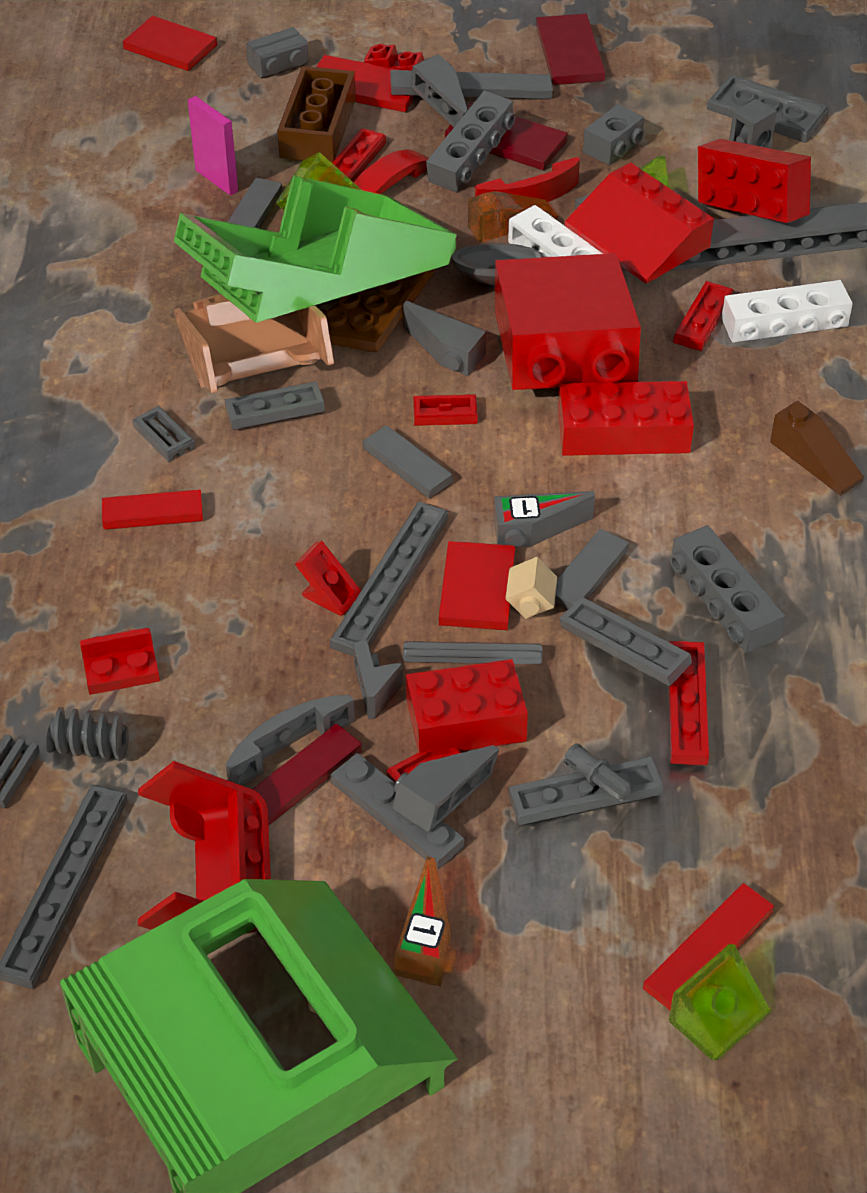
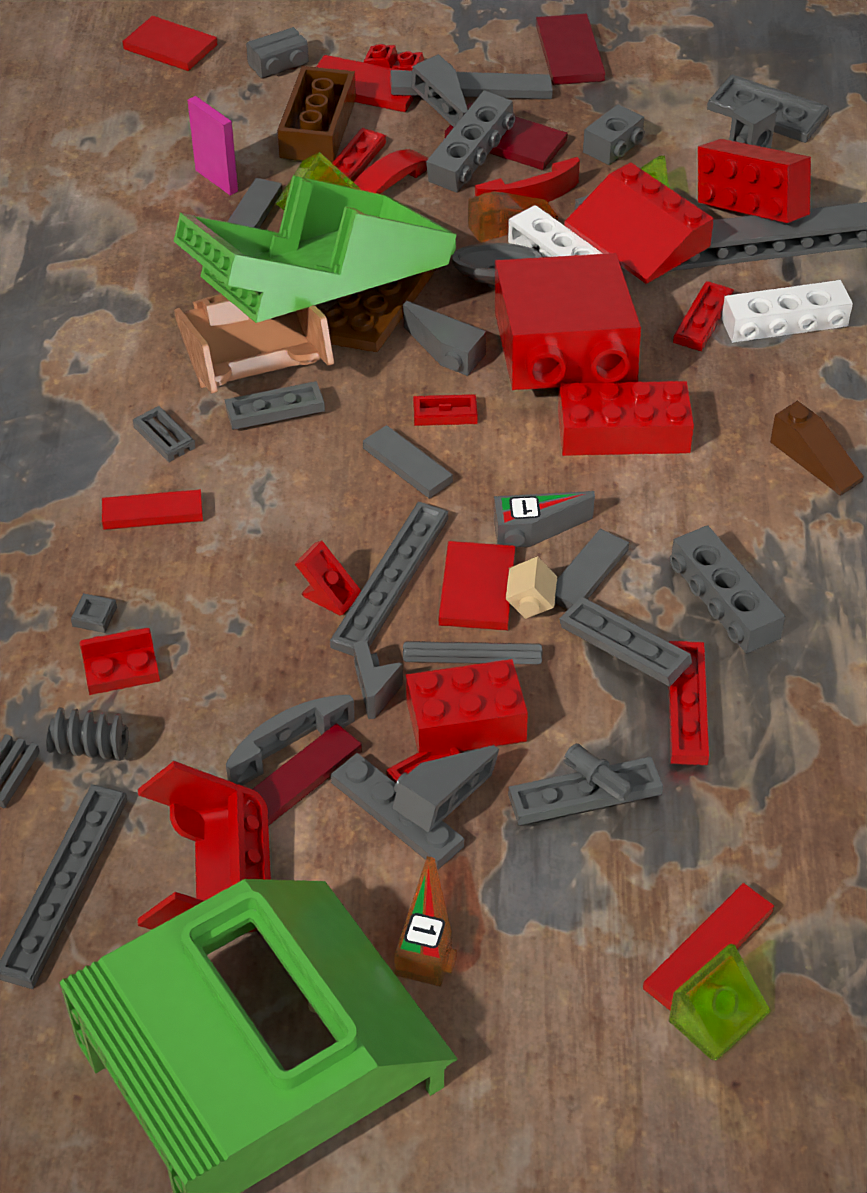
(94, 613): none -> dark grey tile

